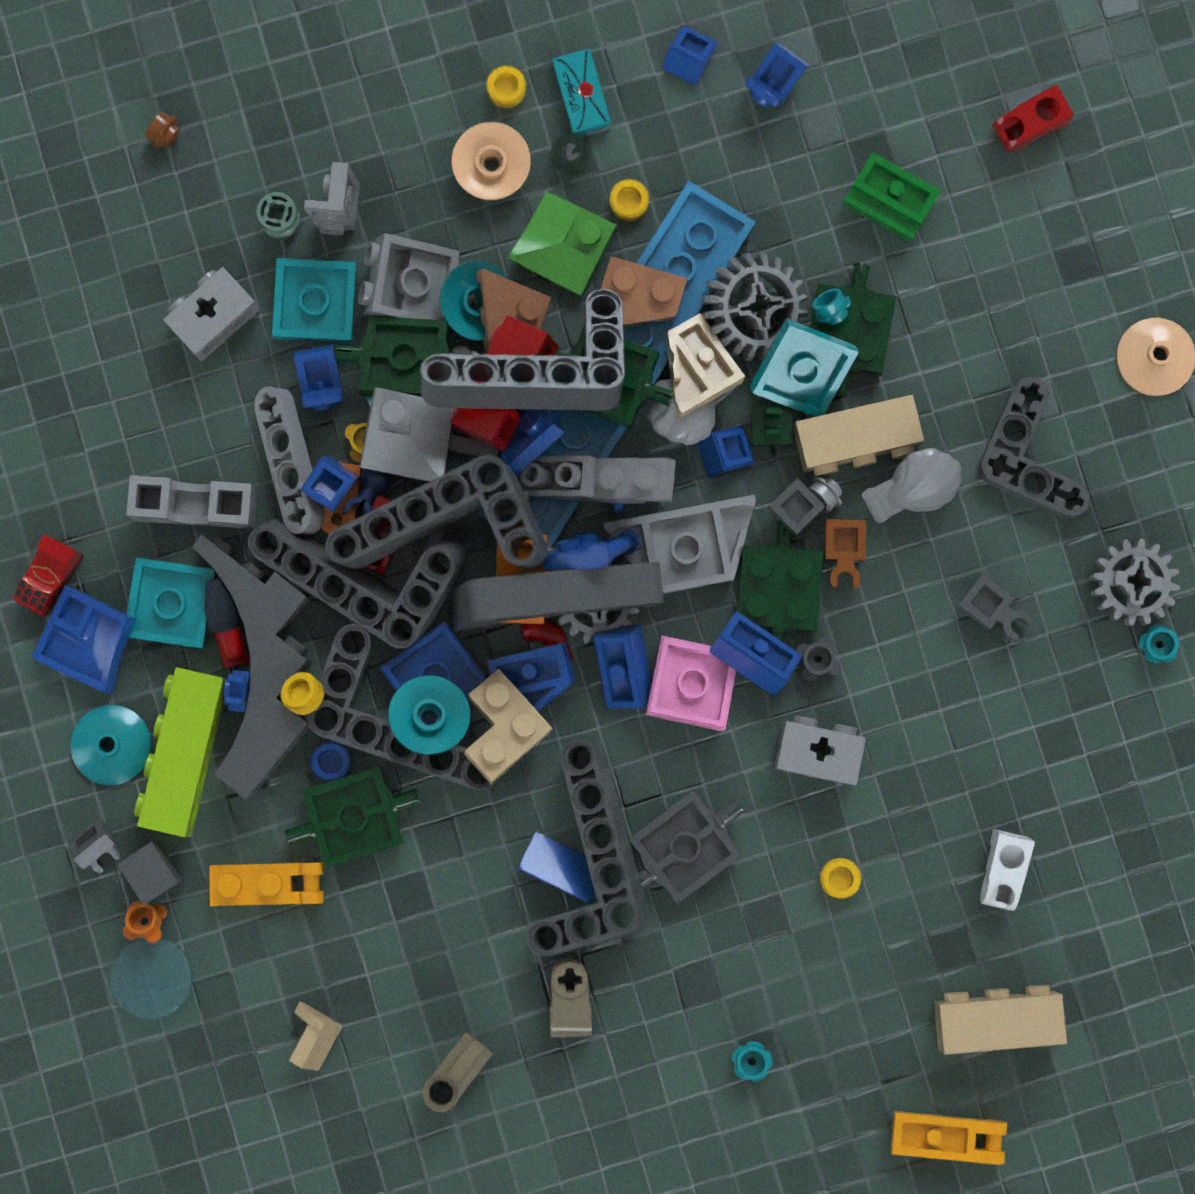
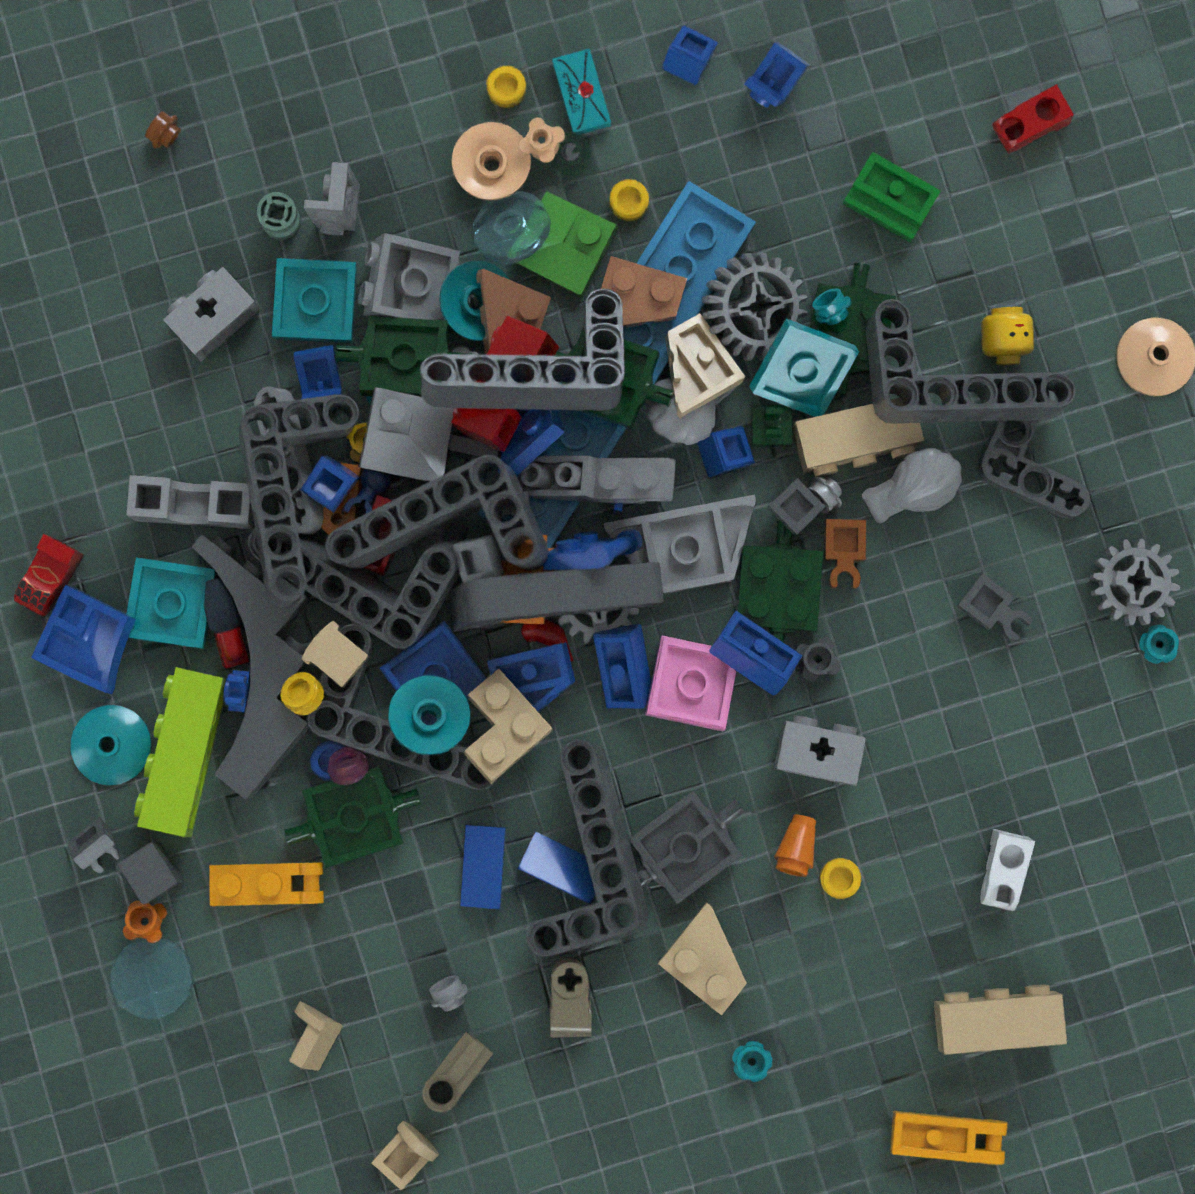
(277, 485): none -> dark grey beam
(335, 654): none -> tan tile
(347, 766): none -> clear pink plate
(405, 1155): none -> tan tile
(448, 993): none -> light grey plate
(479, 558): none -> dark grey tile
(483, 867): none -> blue slope
(511, 228): none -> clear light blue tile
(543, 151): none -> light nougat plate
(705, 961): none -> tan wing
(796, 849): none -> orange cone
(950, 388): none -> dark grey beam
(1007, 335): none -> yellow head

